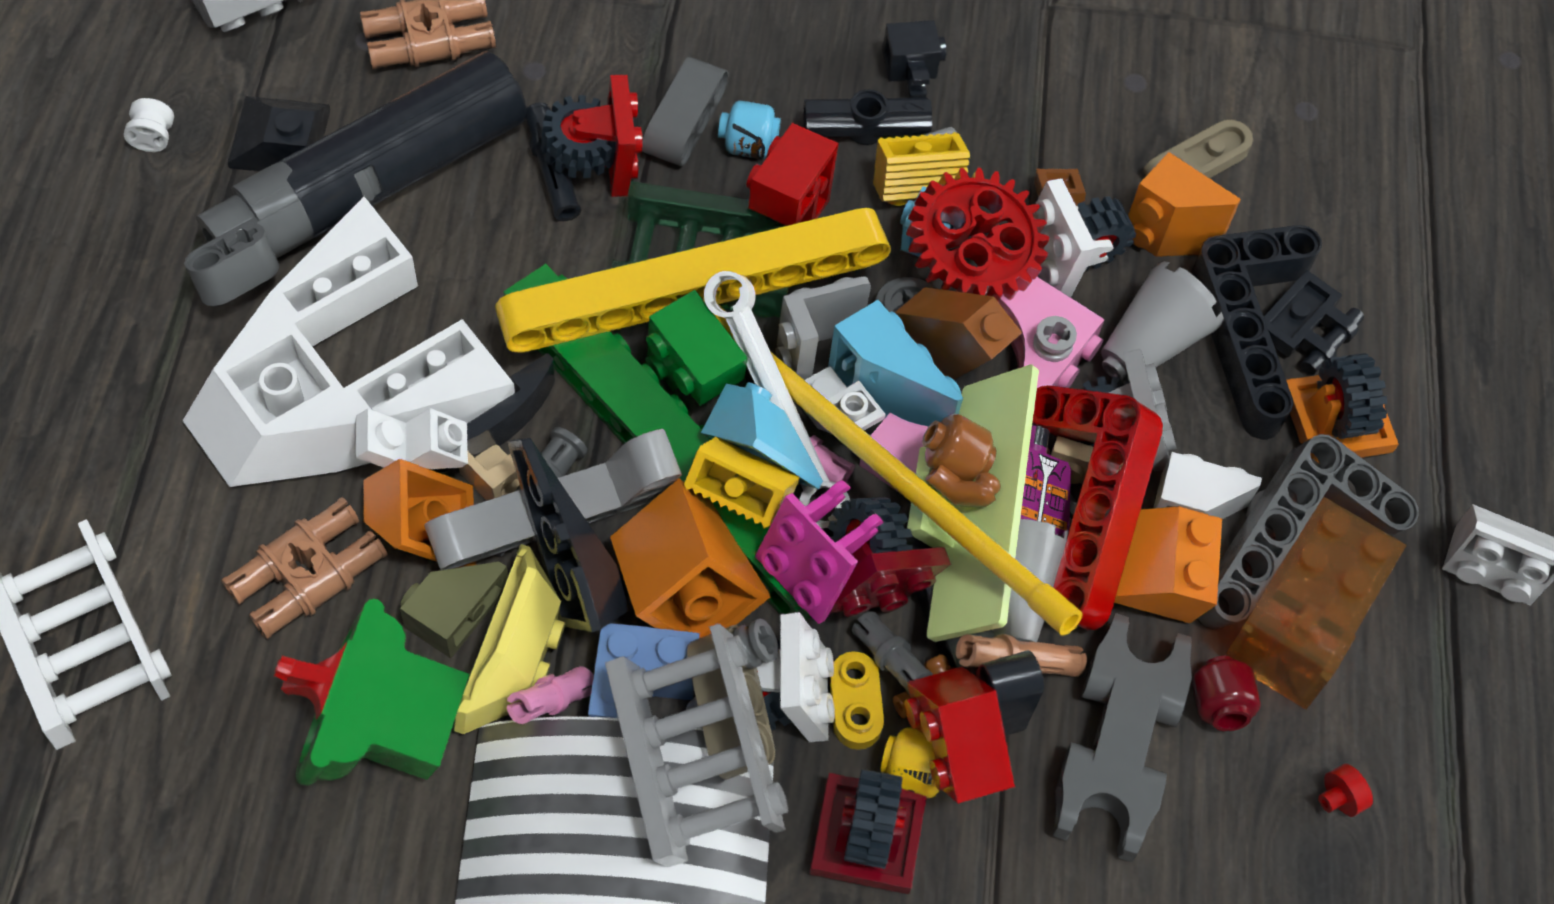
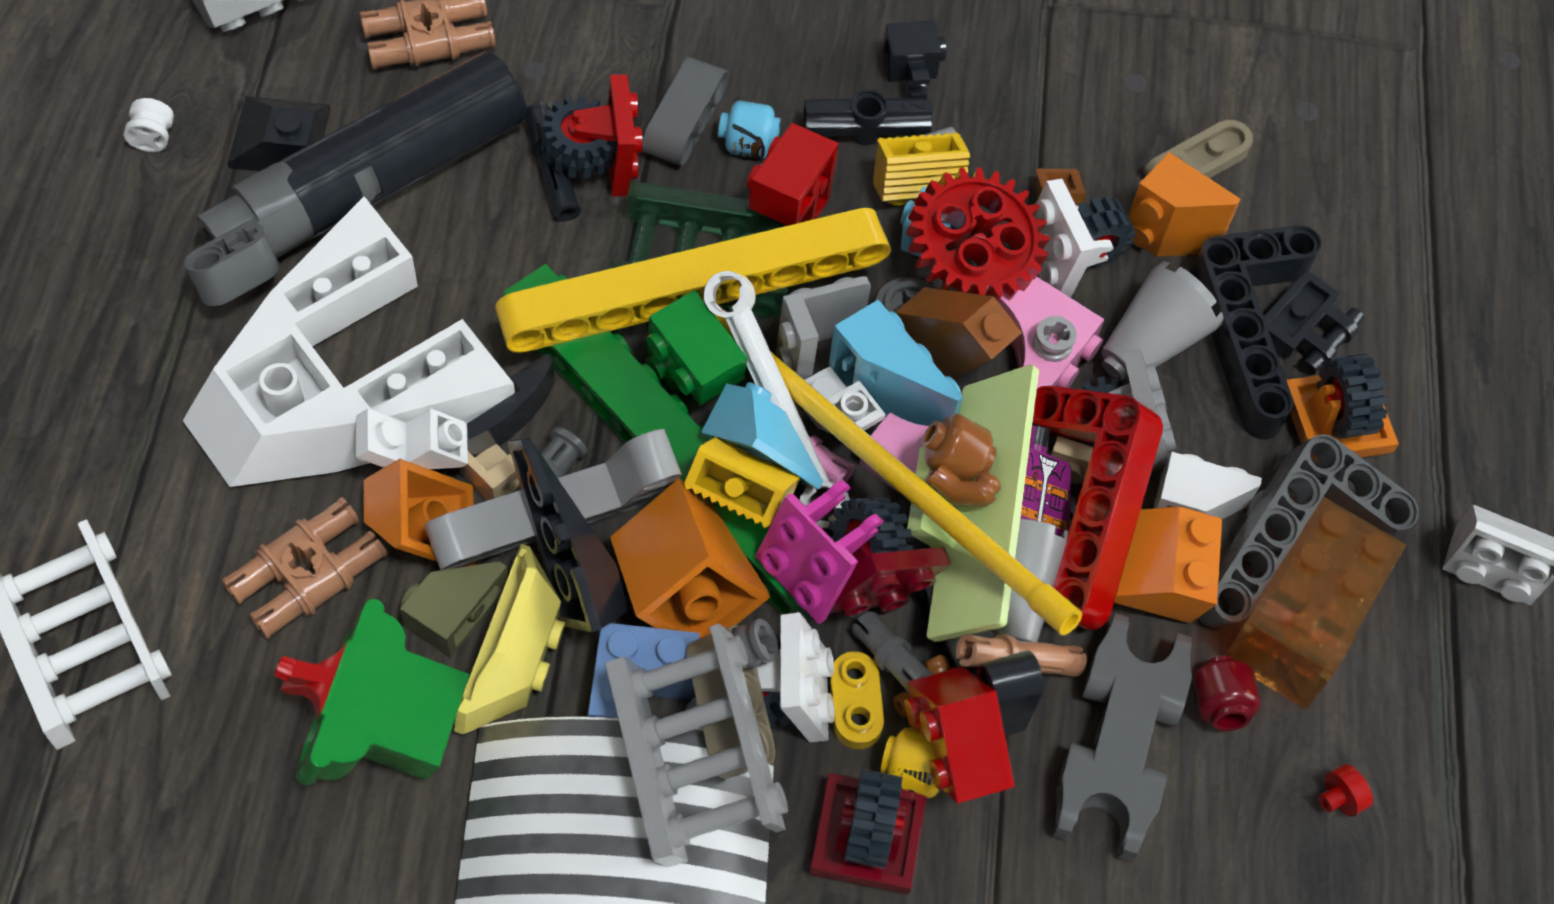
(550, 695): bright pink pin -> none

